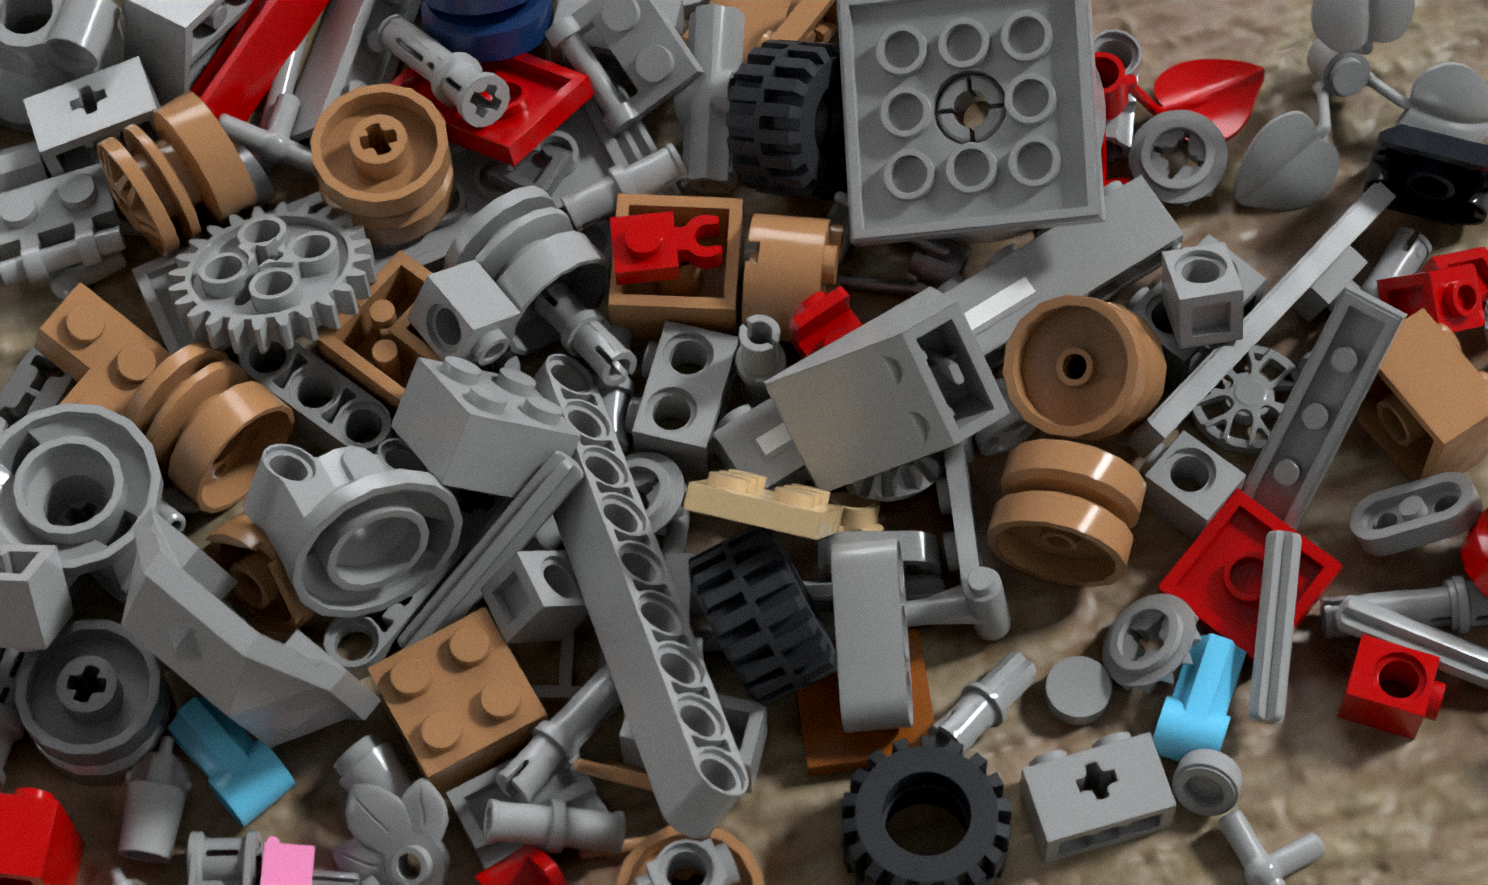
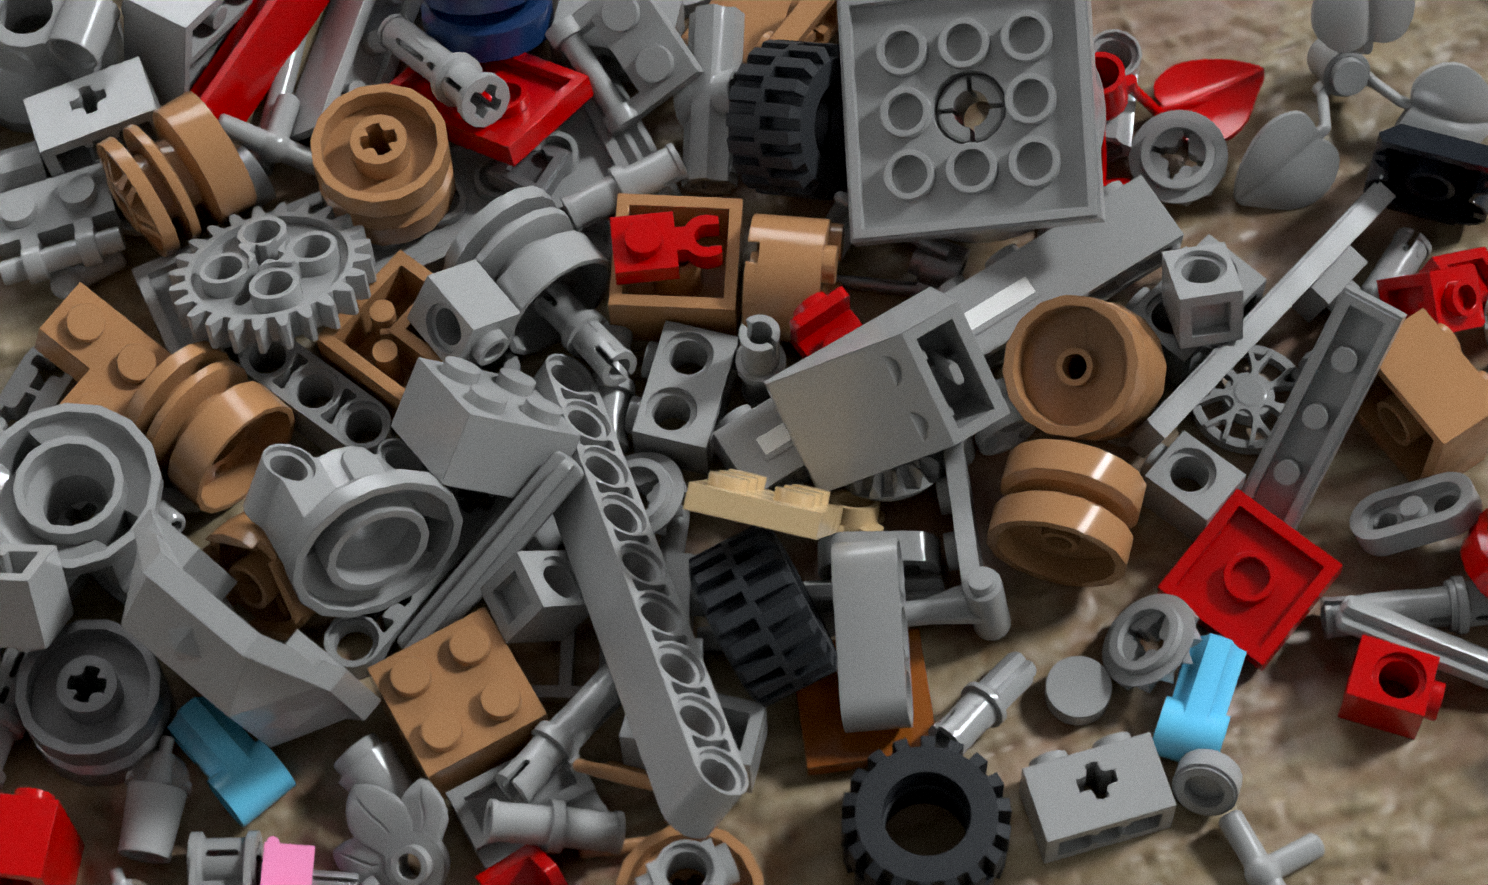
(1275, 627): light grey axle -> none

